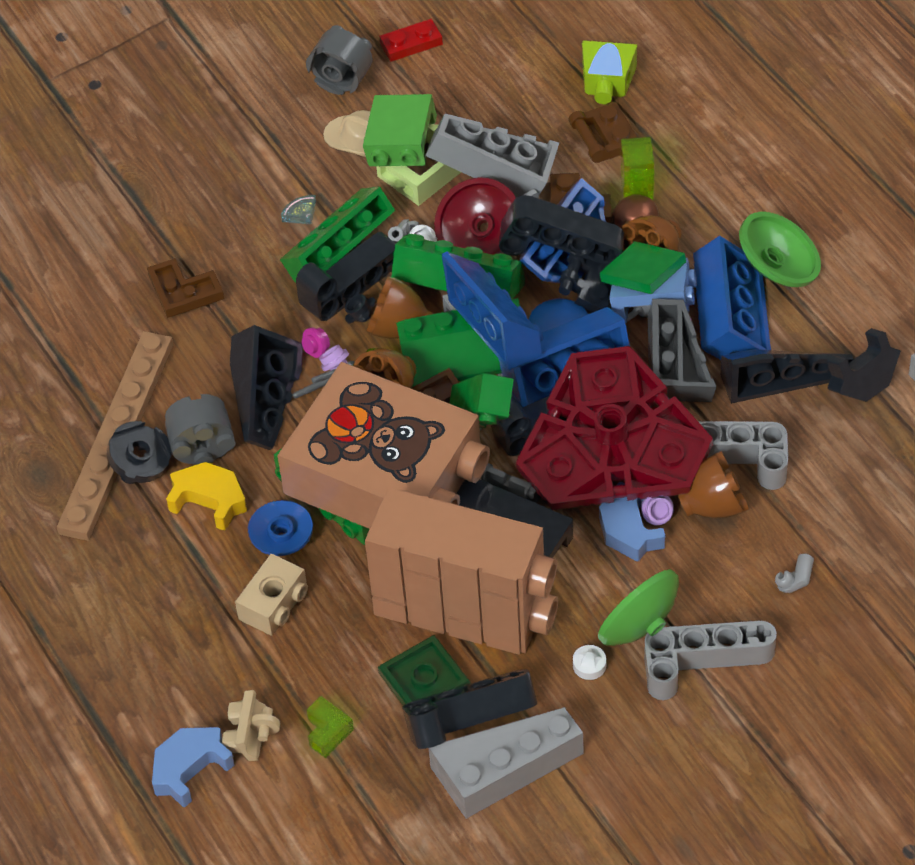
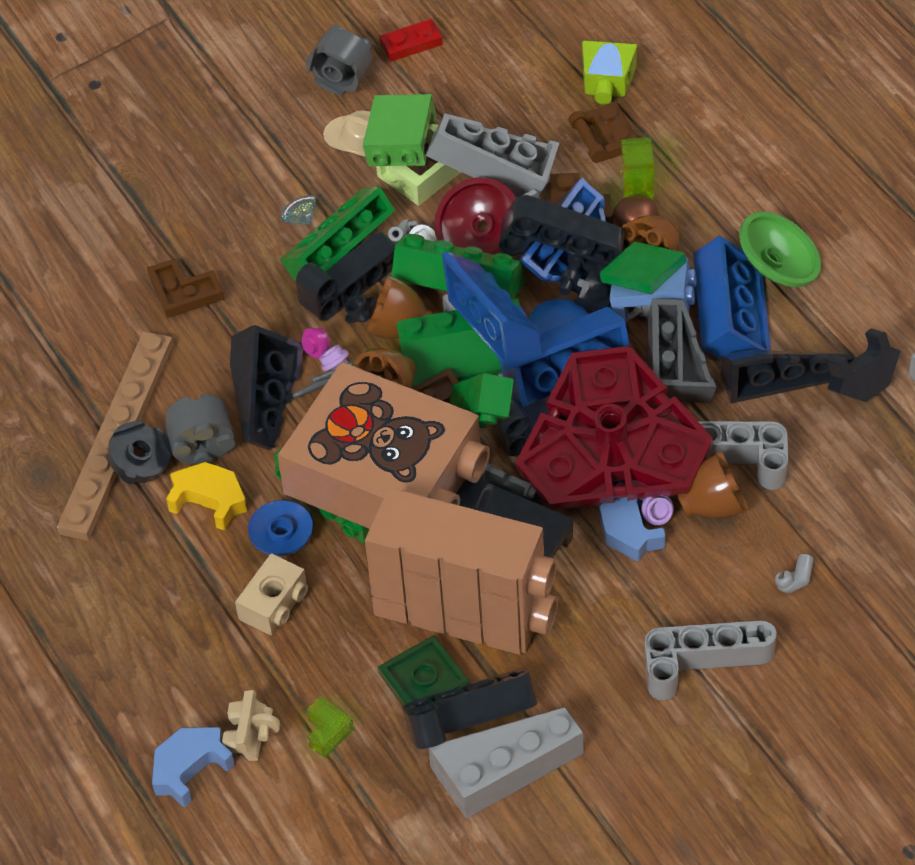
(589, 662): white tile -> none
(641, 610): bright green dish -> none

